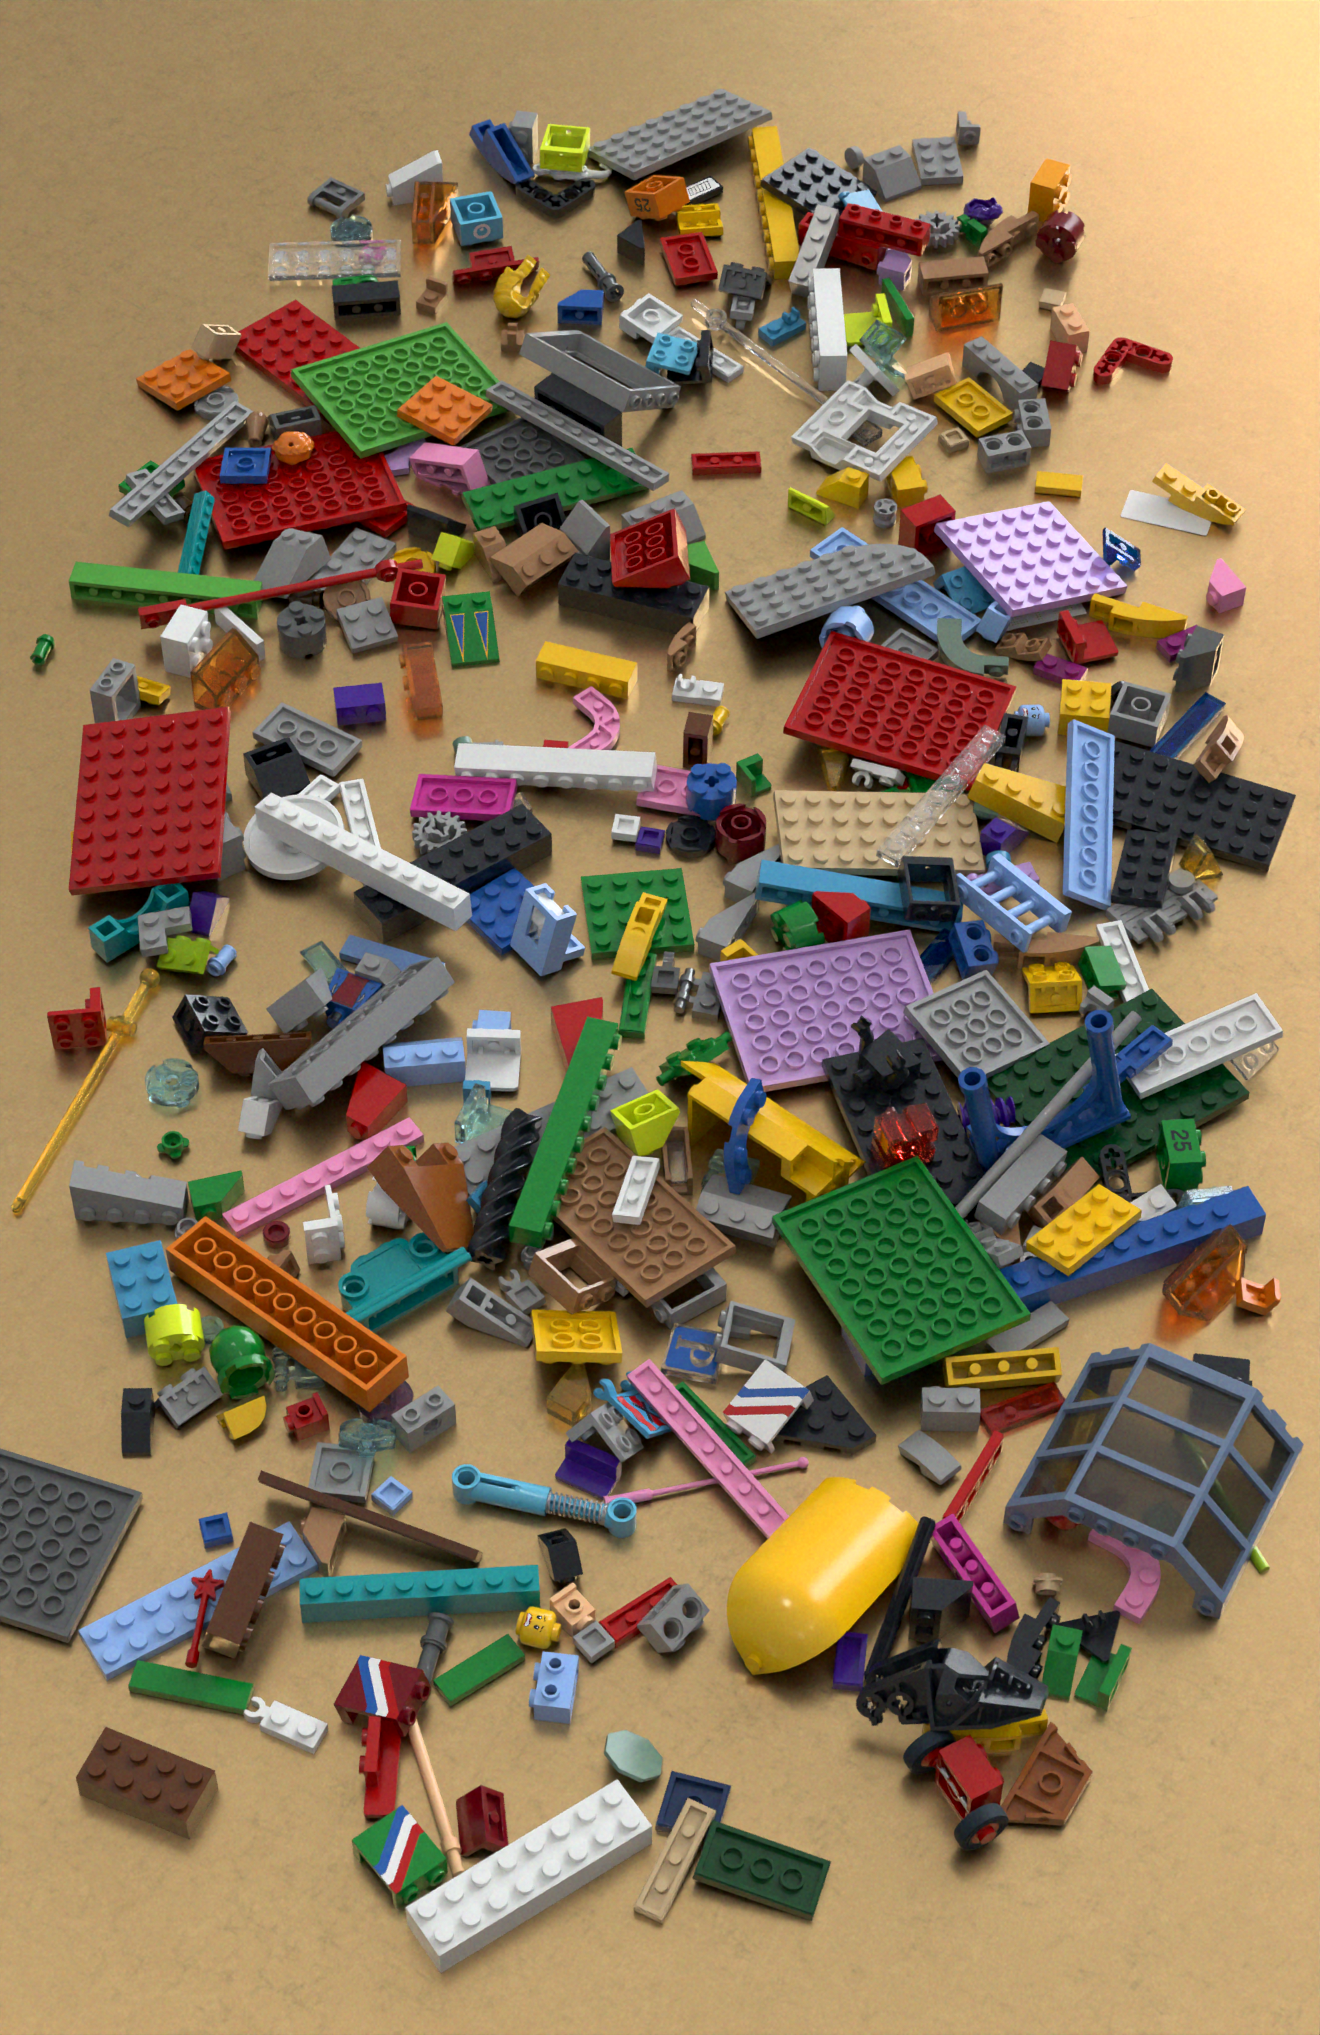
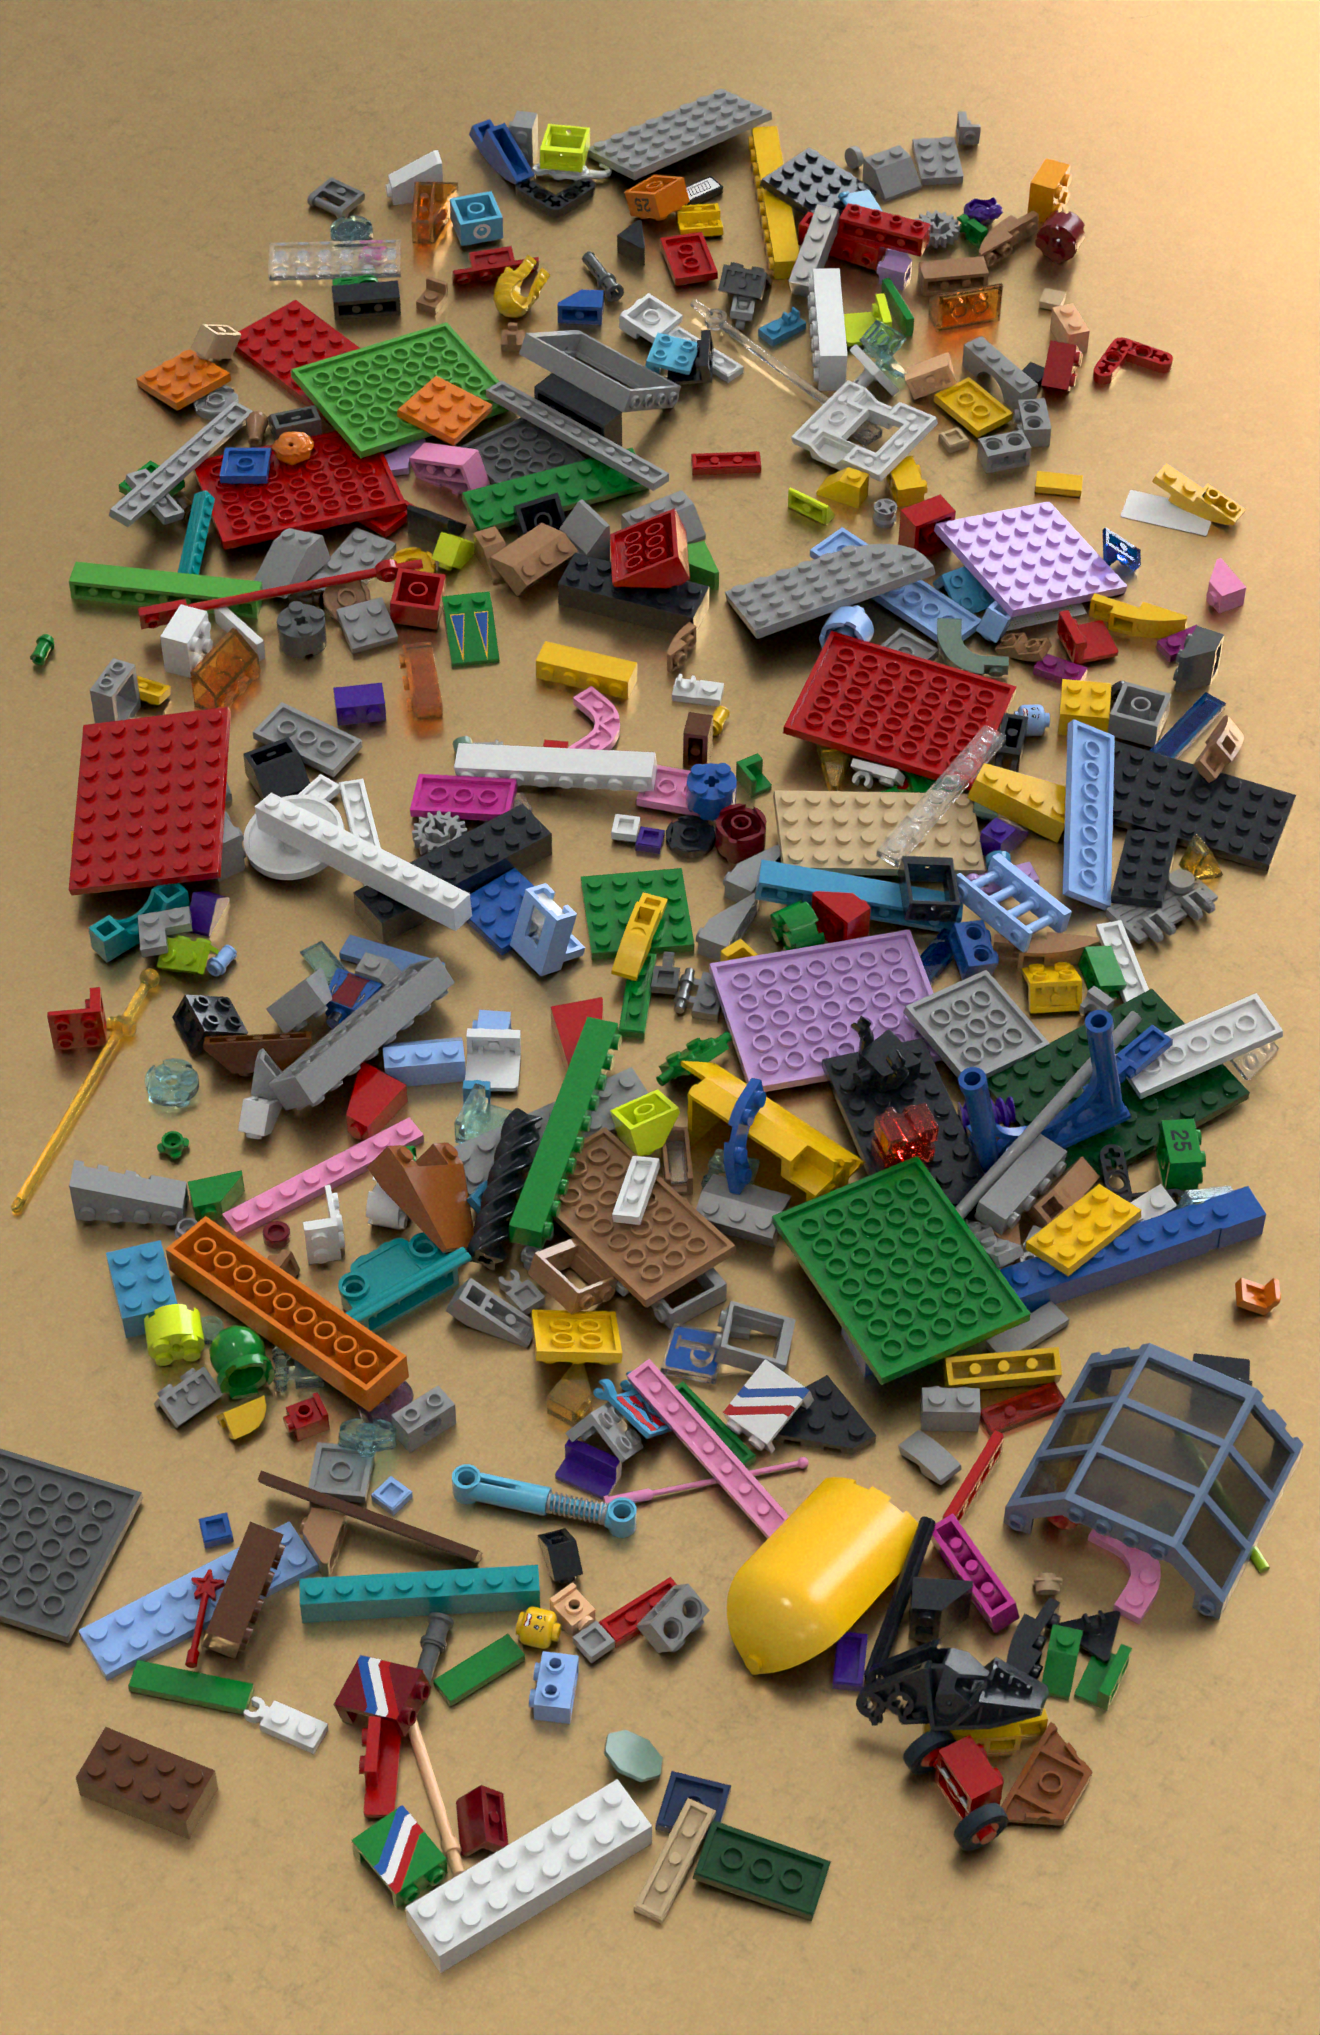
(137, 1421): black slope -> none
(1207, 1275): clear orange wedge -> none

